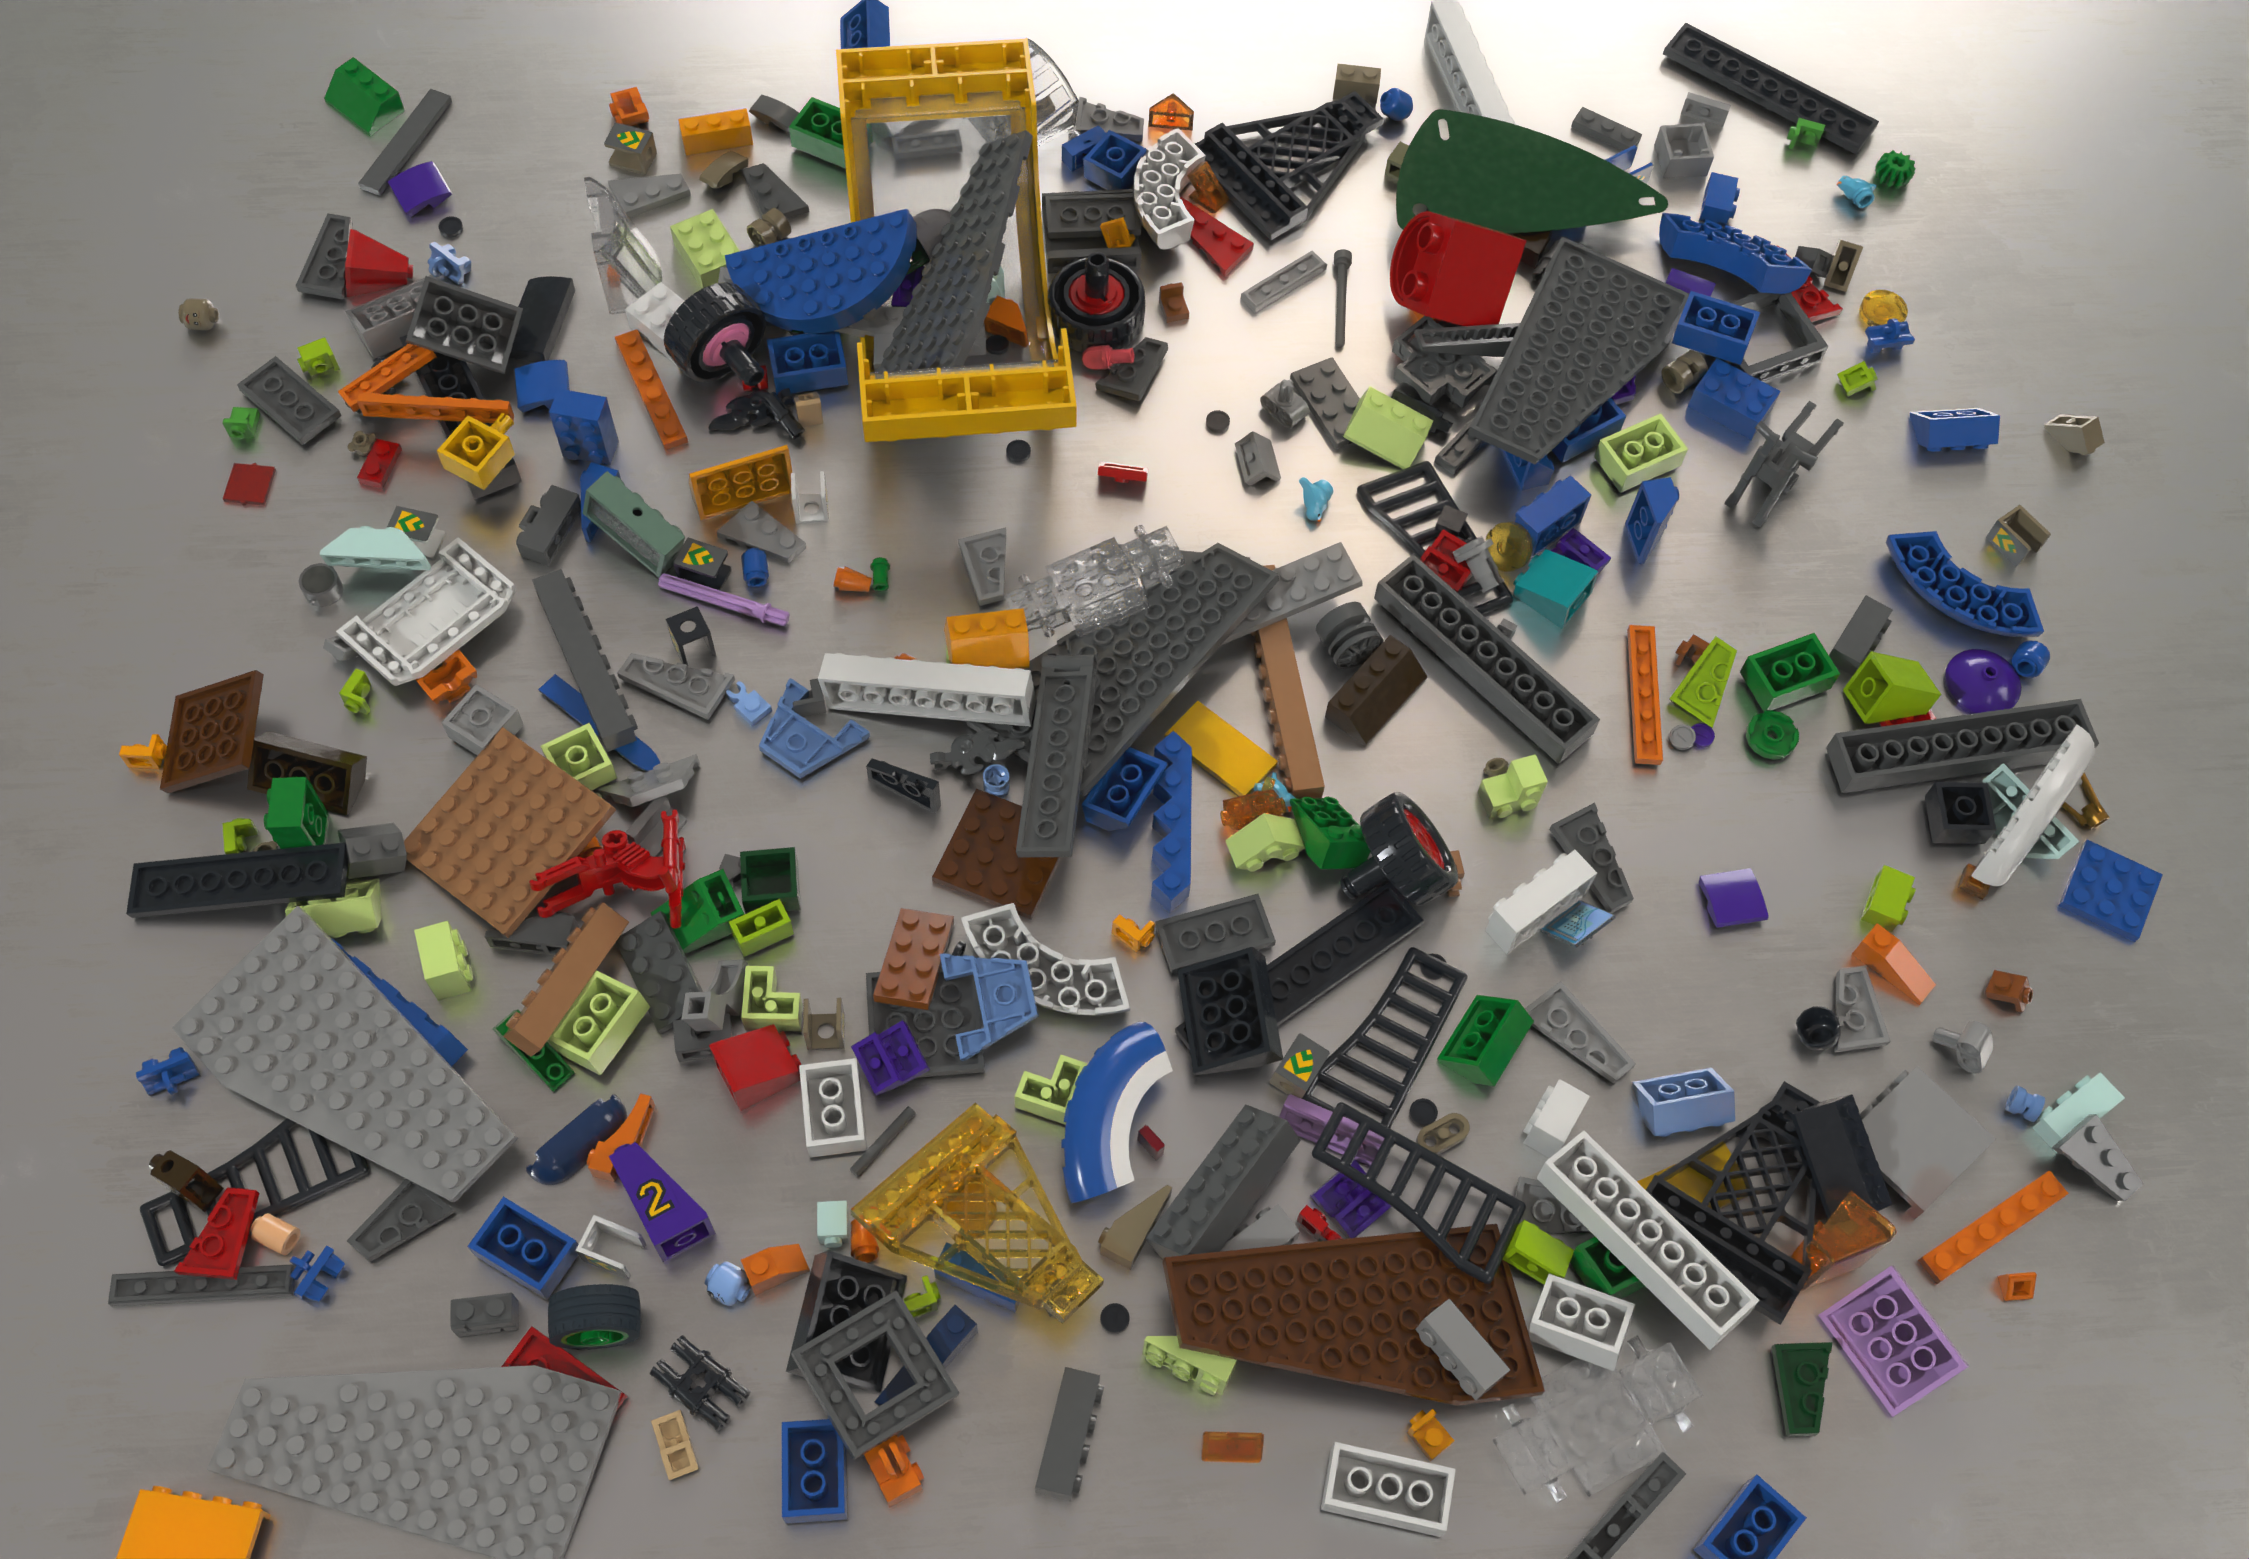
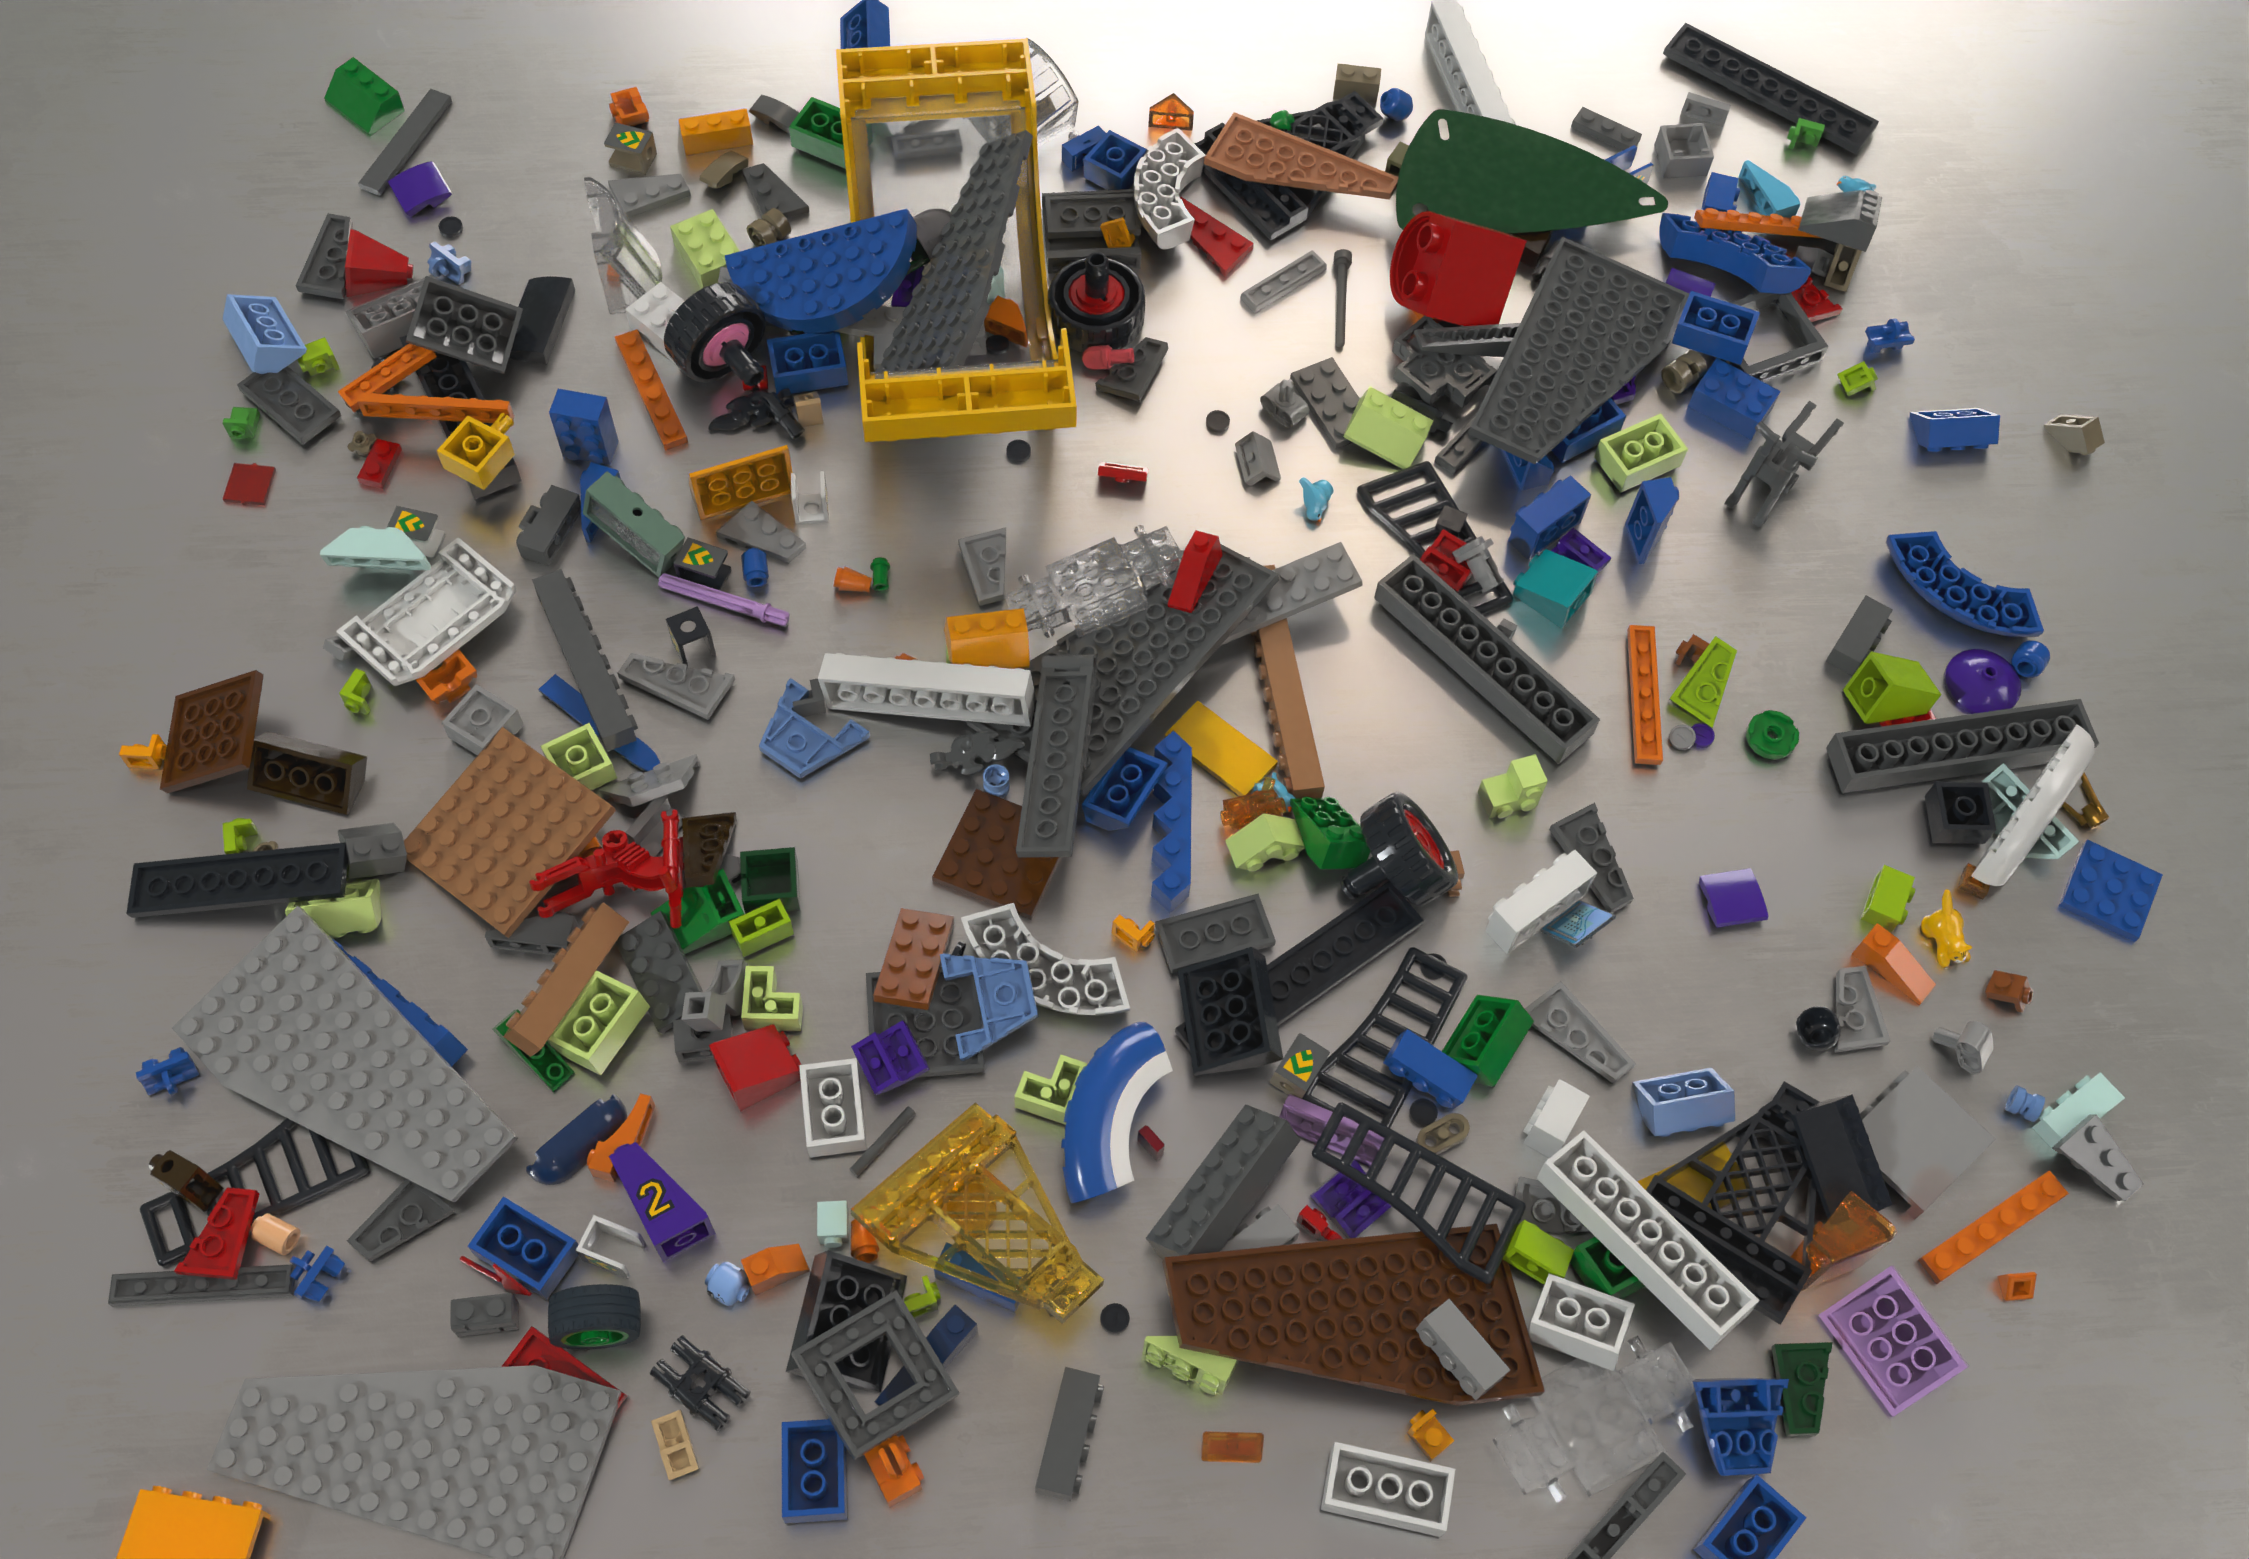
(198, 314): dark tan head -> none
(262, 332): none -> light blue slope
(295, 813): green brick -> none
(320, 585): piece -> none
(444, 960): yellowish green brick -> none
(509, 1284): none -> red piece
(539, 383): blue slope -> none
(705, 846): none -> dark brown wing
(749, 706): light blue plate -> none
(813, 1022): dark tan piece -> none
(910, 785): black wing -> none
(1120, 122): light grey wing -> none
(1129, 1232): dark tan slope -> none
(1173, 302): dark orange bracket -> none
(1195, 570): none -> red slope
(1207, 190): clear orange slope -> none
(1278, 158): none -> nougat wing
(1282, 120): none -> green piece
(1349, 635): dark grey wheel -> none
(1376, 691): dark brown slope -> none
(1430, 1069): none -> blue brick
(1496, 767): dark tan plate -> none
(1511, 546): clear yellow tile -> none
(1740, 1422): none -> blue wedge
(1750, 222): none -> orange plate
(1768, 192): none -> medium azure slope
(1789, 672): green brick -> none
(1843, 217): none -> dark grey slope
(1881, 306): clear yellow tile -> none
(1895, 169): green gear -> none
(1947, 929): none -> yellow animal
(2017, 534): piece -> none

